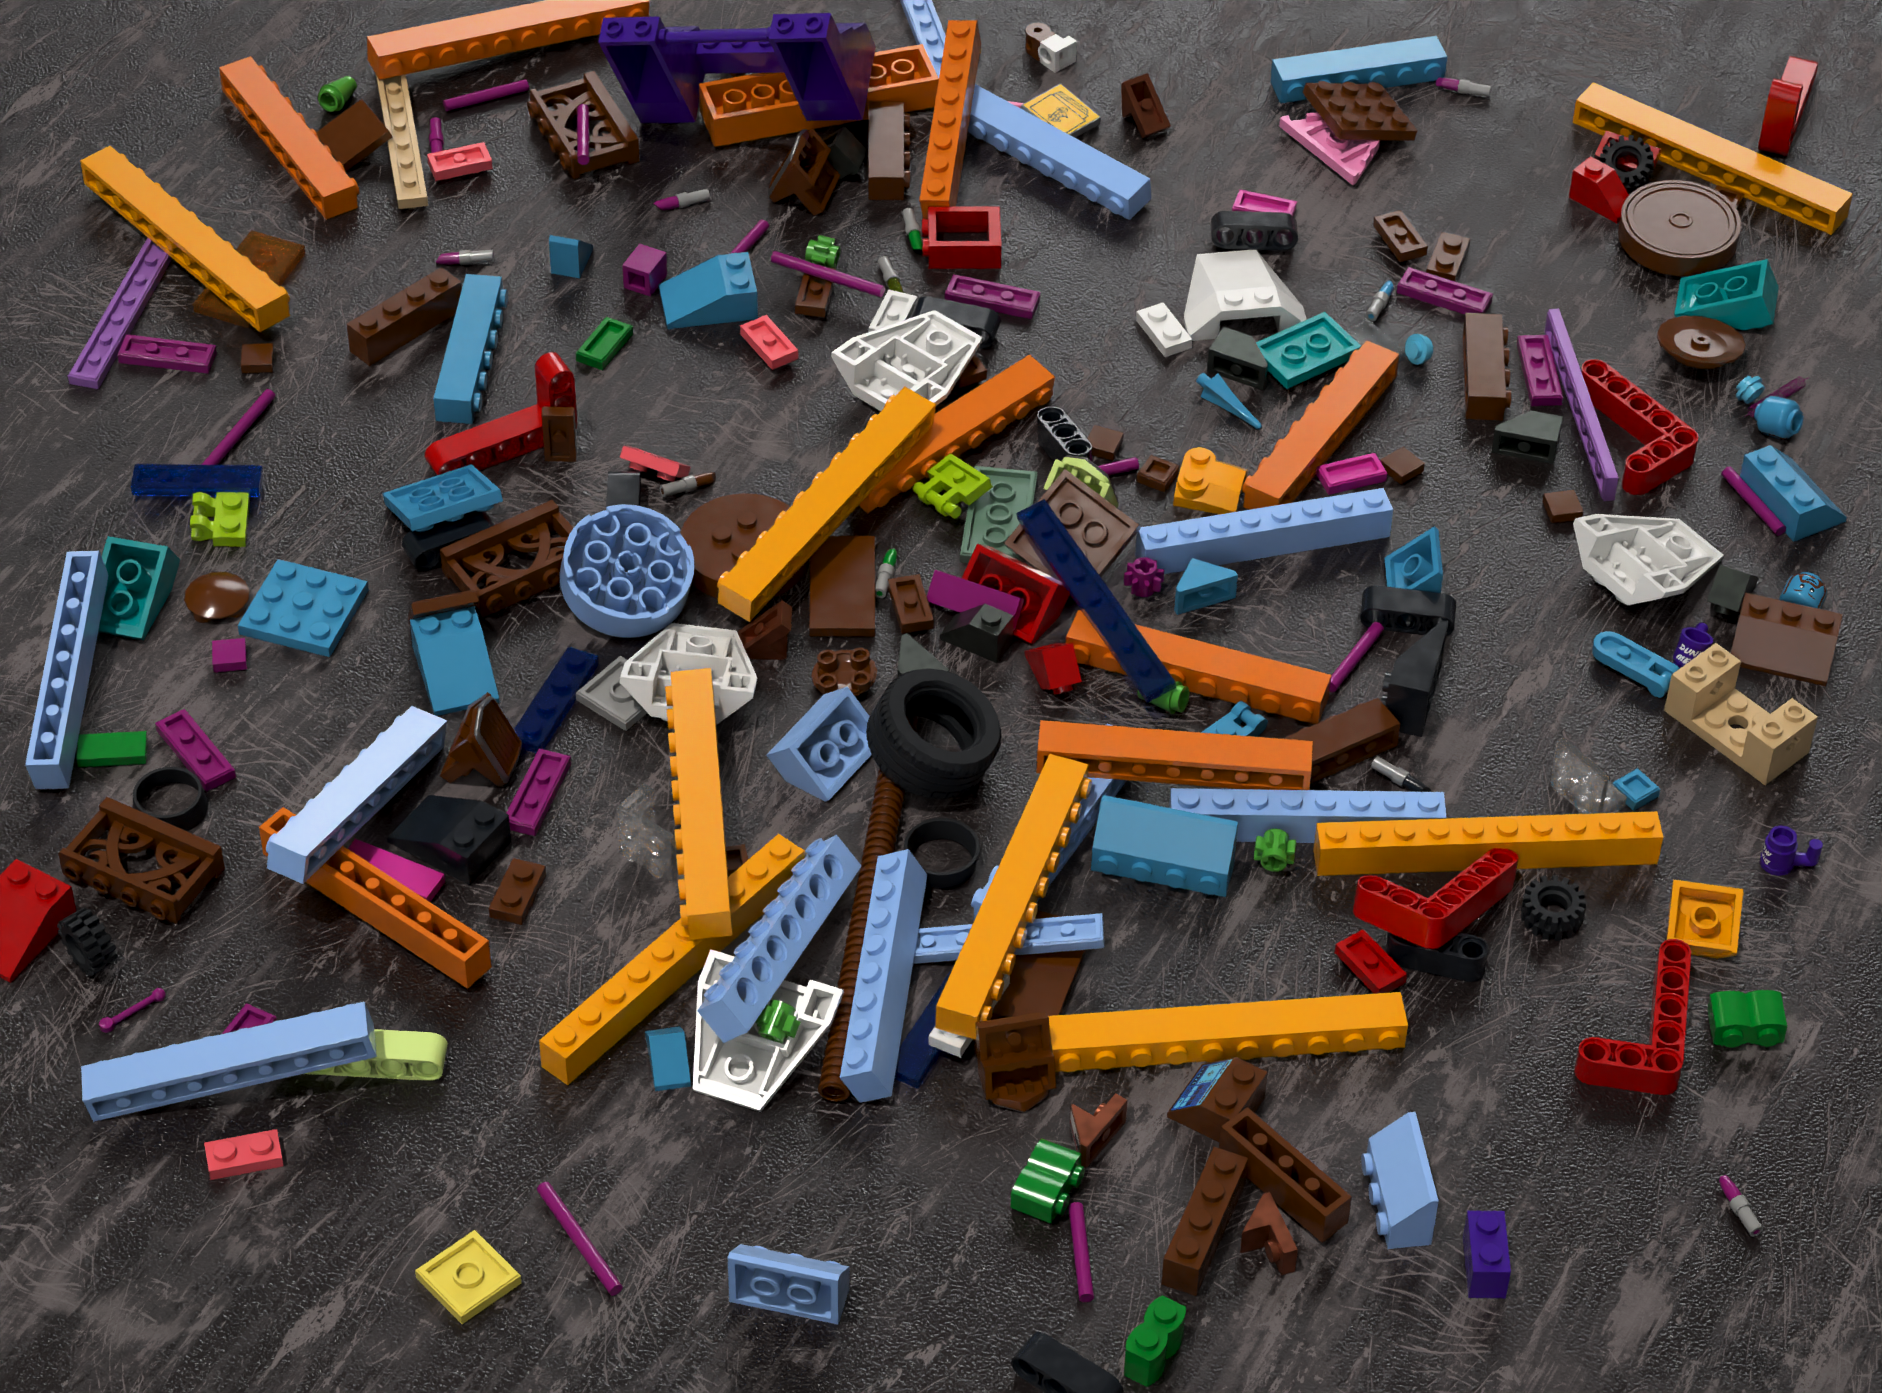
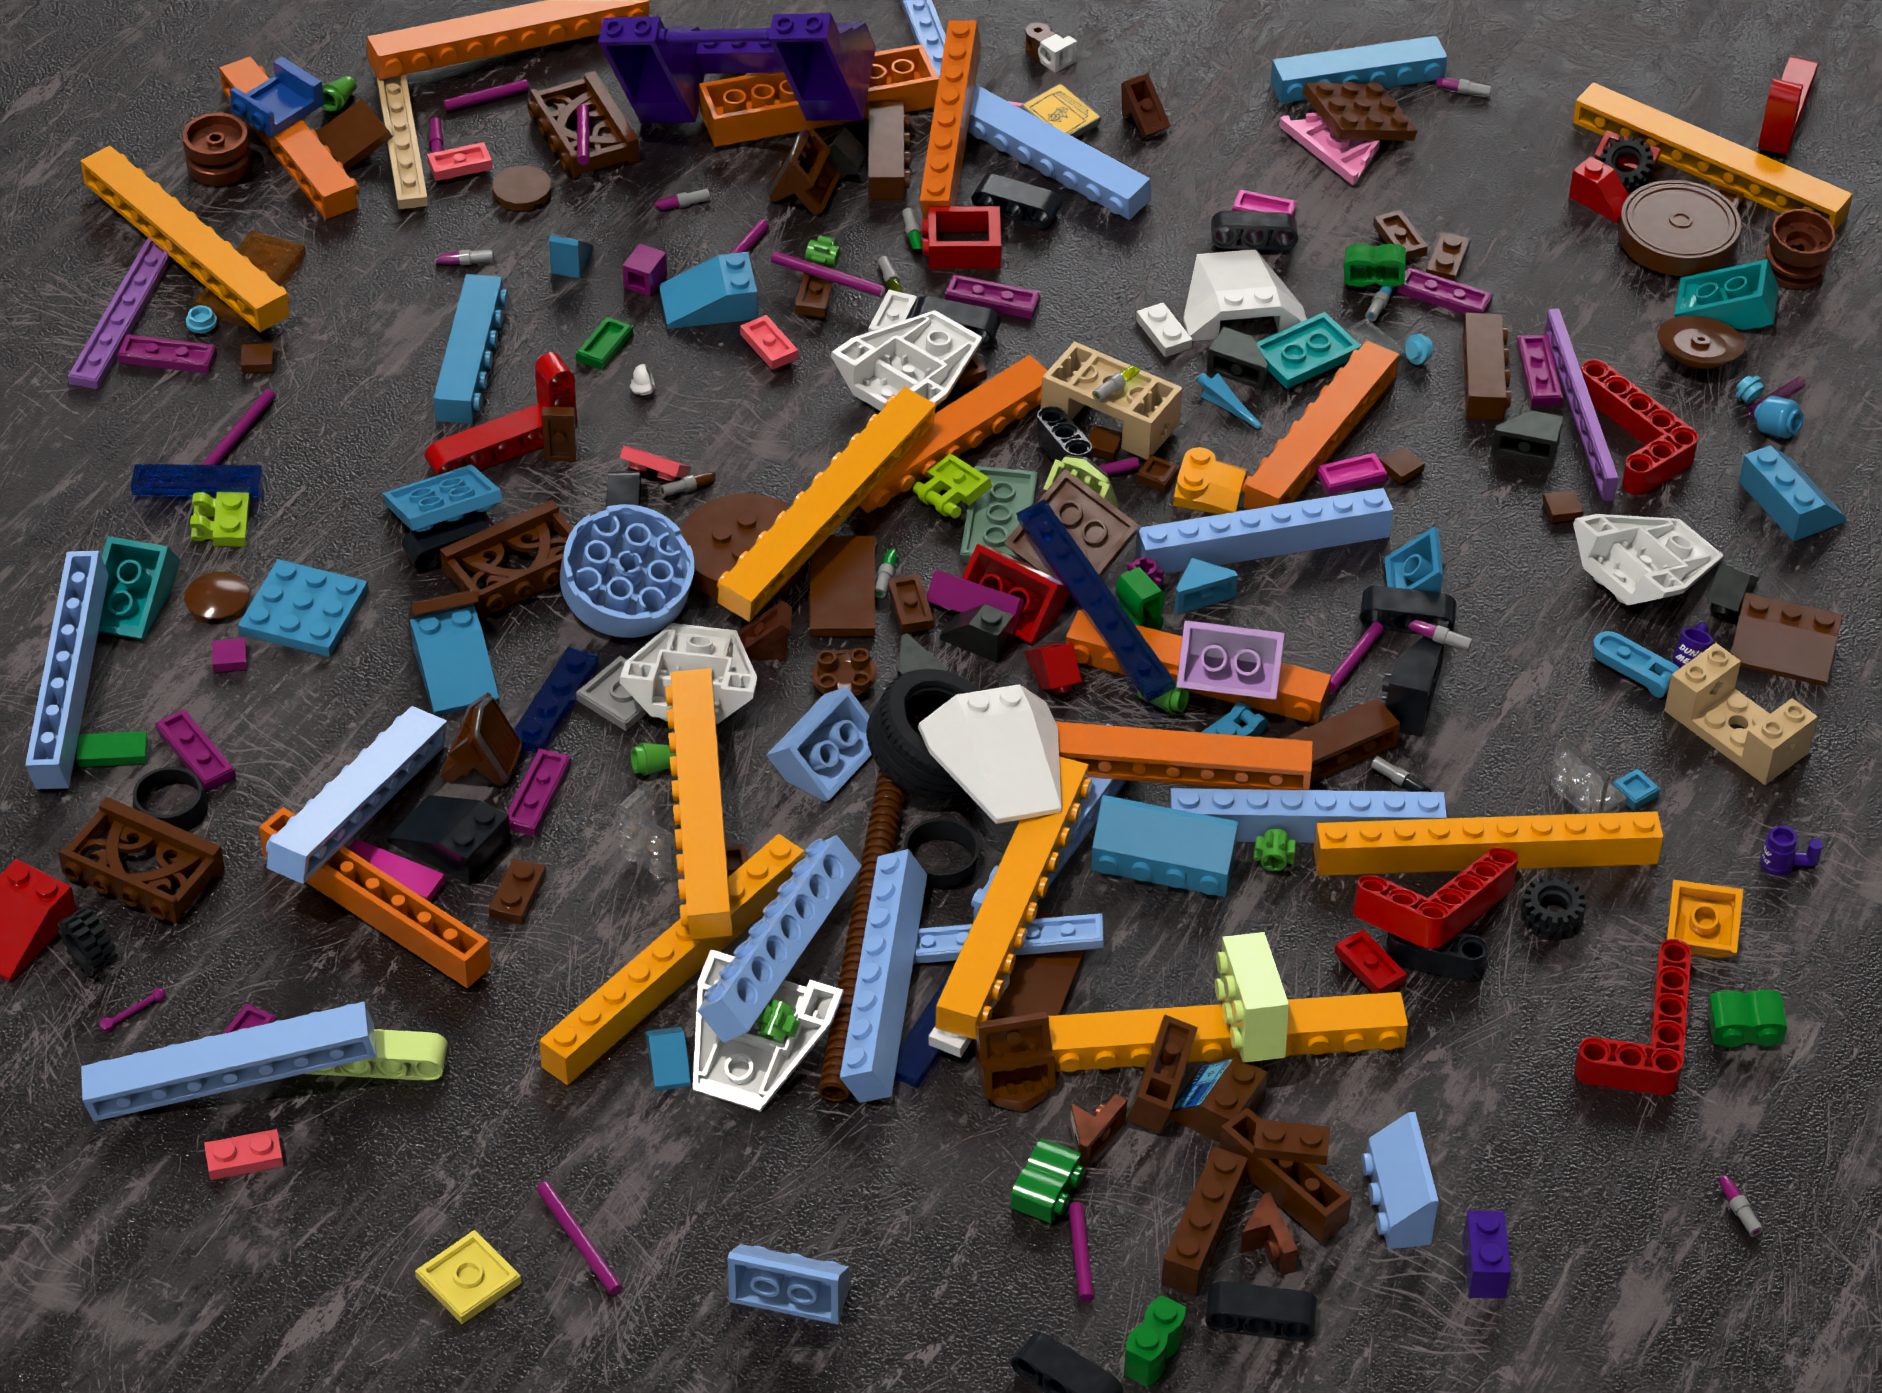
(201, 319): none -> medium azure plate
(217, 149): none -> copper wheel
(280, 99): none -> blue panel
(404, 316): reddish brown brick -> none
(521, 188): none -> reddish brown tile
(642, 380): none -> white piece
(650, 758): none -> bright green cone
(999, 751): none -> white wedge
(1018, 200): none -> black beam
(1115, 383): none -> light grey piece
(1141, 598): none -> green brick
(1145, 404): none -> tan plate
(1162, 1074): none -> reddish brown slope
(1230, 659): none -> lavender slope
(1252, 997): none -> yellowish green brick
(1261, 1311): none -> black beam
(1291, 1141): none -> reddish brown plate
(1377, 265): none -> green brick
(1441, 634): none -> light grey piece
(1753, 501): magenta bar -> none
(1799, 248): none -> copper wheel
(1805, 590): dark azure head -> none

